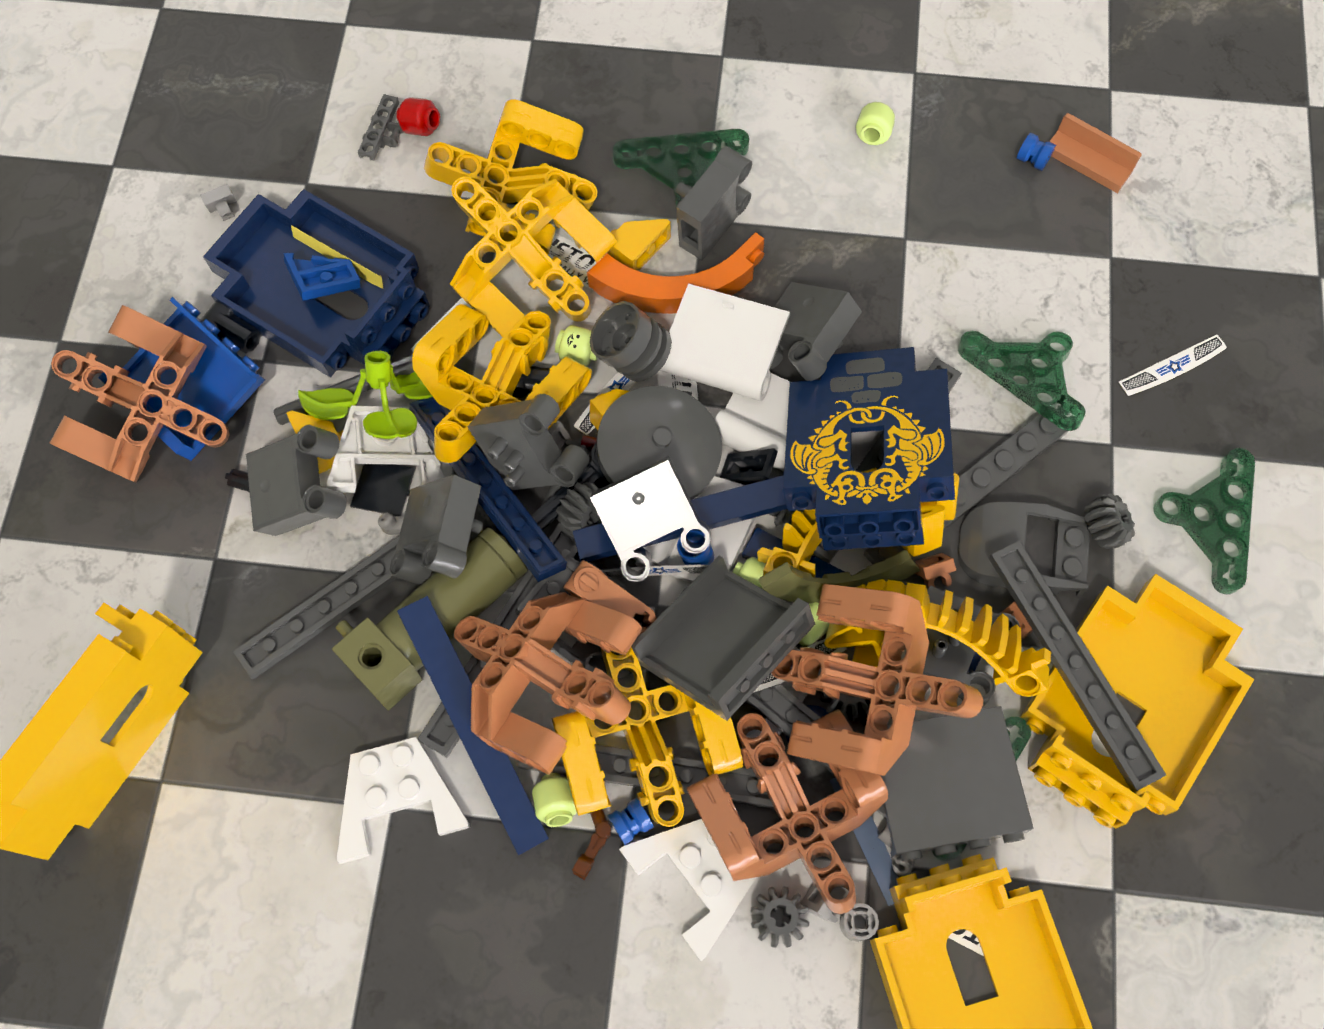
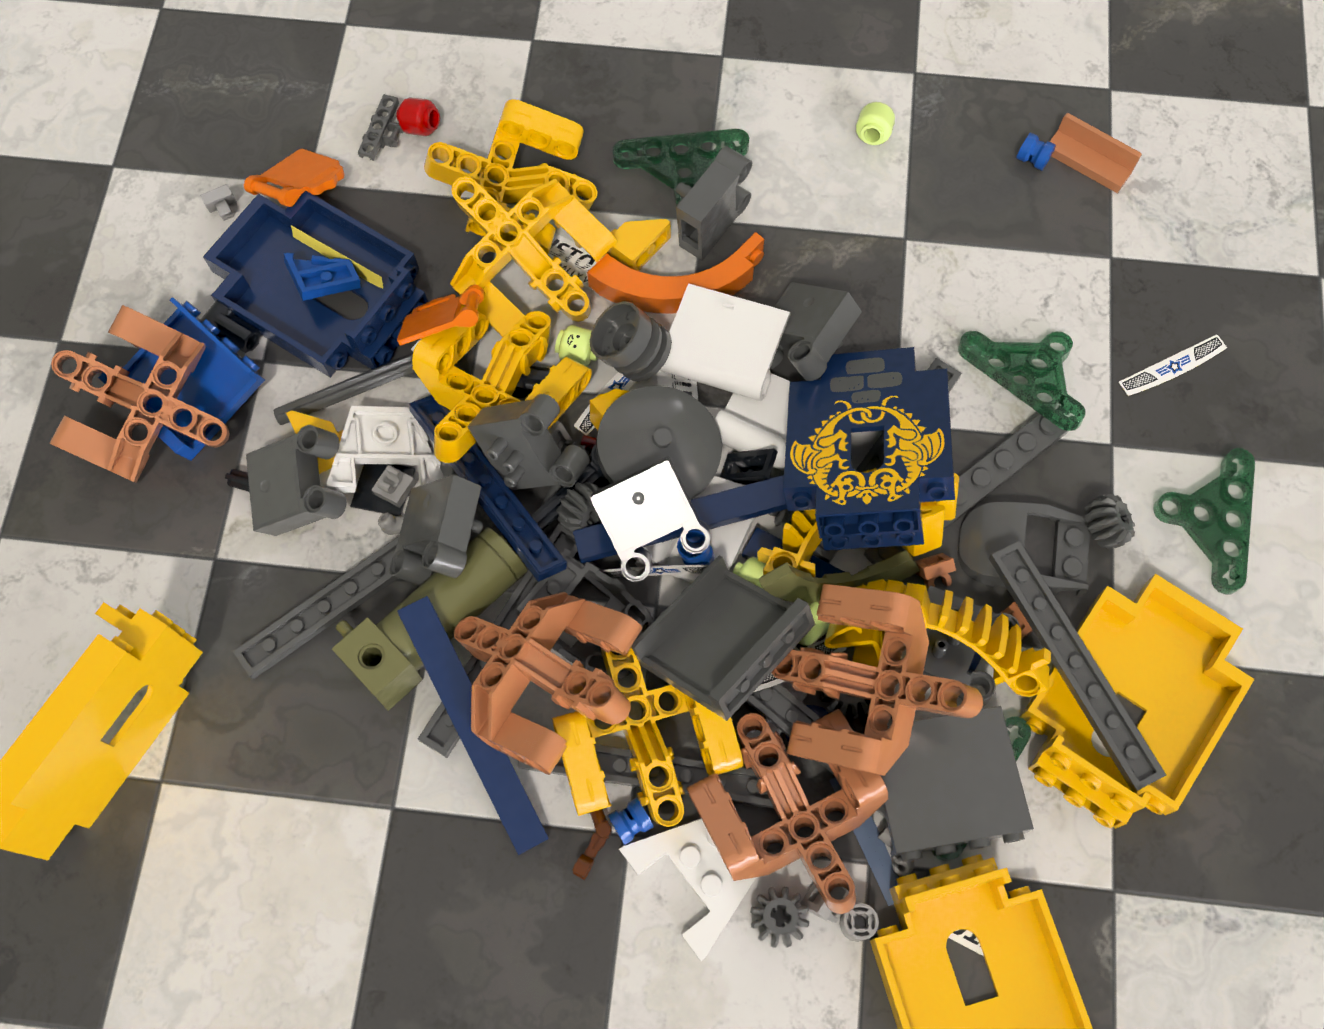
(297, 174): none -> orange piece
(378, 372): lime plant -> none
(391, 781): white wing -> none
(394, 486): none -> light grey tile
(442, 315): none -> orange piece
(553, 800): yellowish green head -> none
(594, 586): nougat piece -> none

